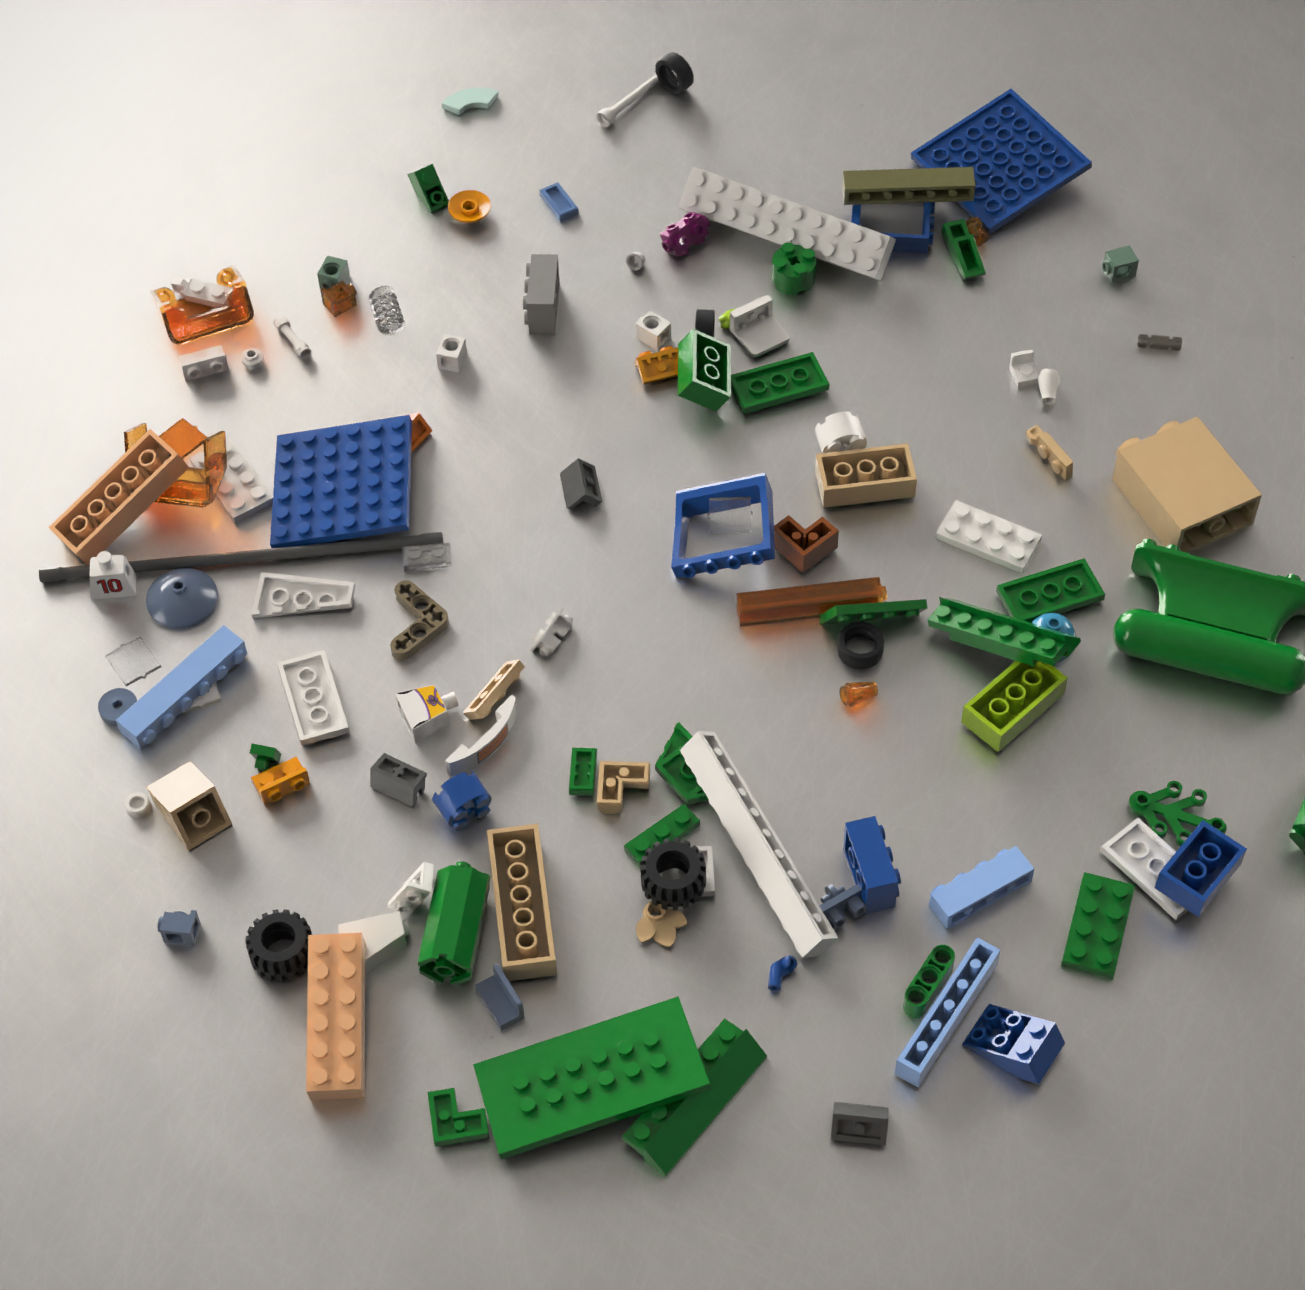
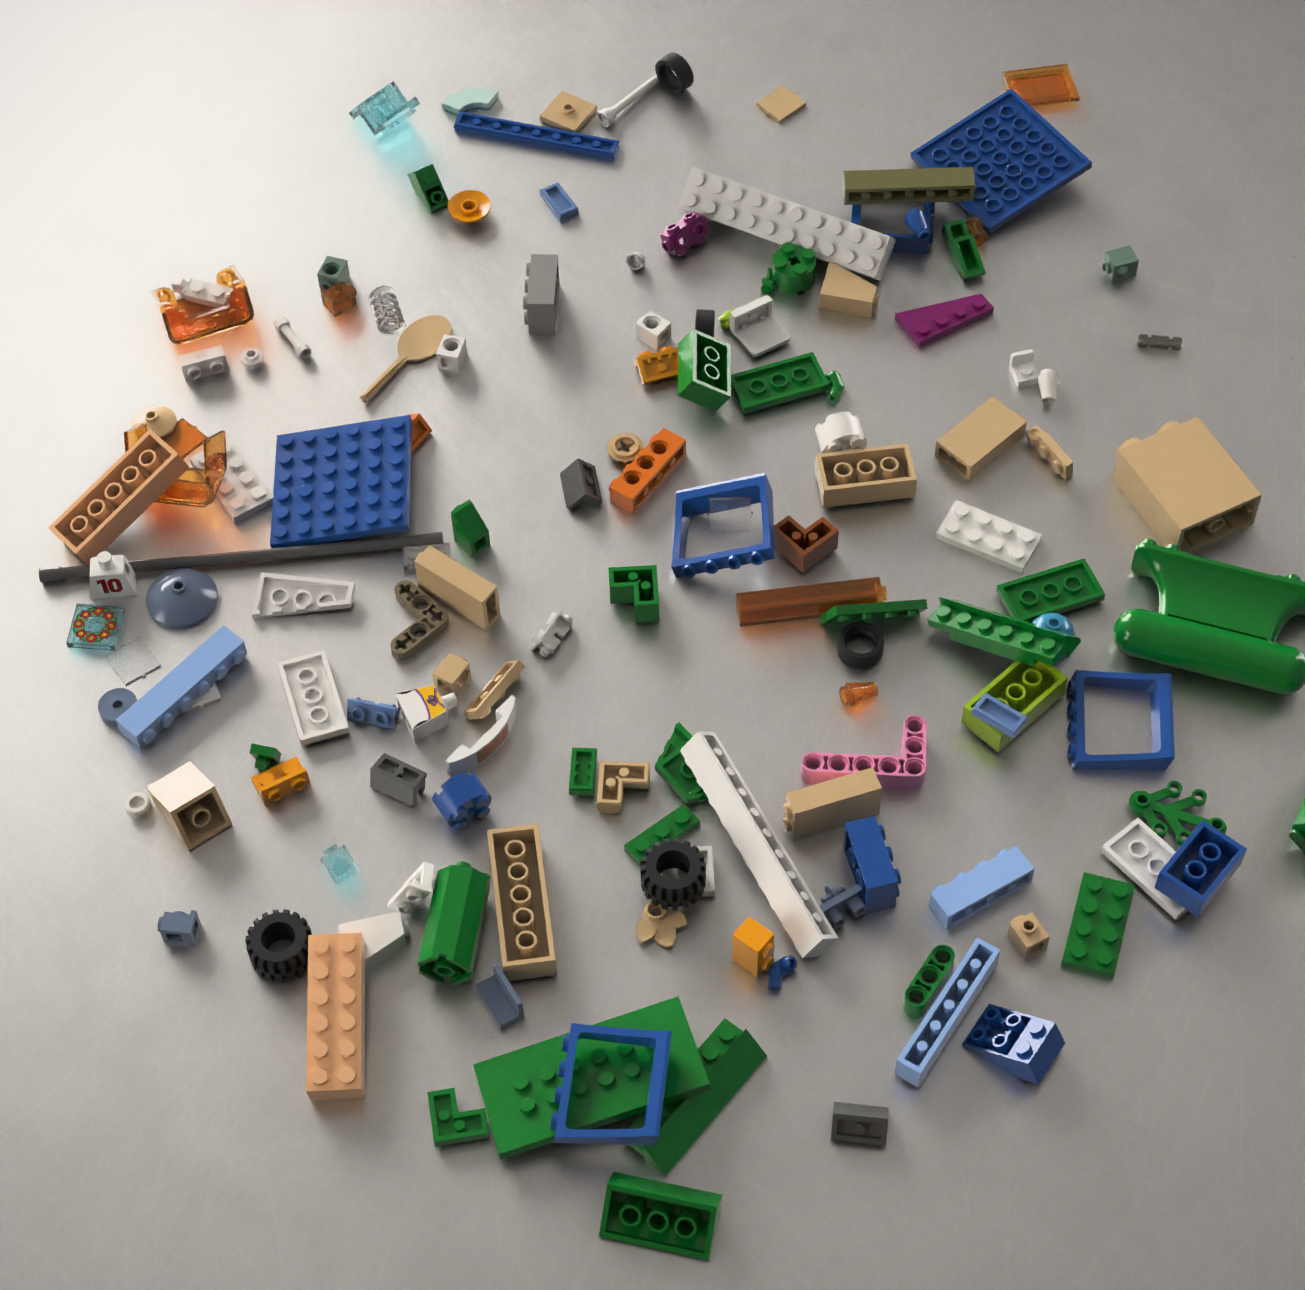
(95, 627): none -> clear light blue tile
(158, 419): none -> tan dish
(339, 863): none -> clear light blue bracket
(371, 713): none -> medium blue hinge
(385, 109): none -> clear light blue bracket
(415, 344): none -> tan piece
(452, 674): none -> tan brick
(457, 587): none -> tan brick
(469, 529): none -> green slope
(537, 135): none -> blue tile
(568, 112): none -> tan plate
(628, 441): none -> tan gear
(636, 586): none -> green brick
(647, 470): none -> orange brick
(649, 1134): none -> blue windscreen
(660, 1215): none -> green slope
(753, 947): none -> light orange brick
(768, 284): none -> green hand
(781, 104): none -> tan piece
(832, 803): none -> tan brick
(835, 379): none -> green arm
(847, 292): none -> tan slope
(899, 766): none -> bright pink beam
(917, 223): none -> blue cone
(944, 318): none -> magenta wing
(980, 438): none -> tan brick
(999, 715): none -> medium blue tile
(1028, 935): none -> tan brick
(1043, 85): none -> clear orange piece
(1162, 727): none -> blue windscreen

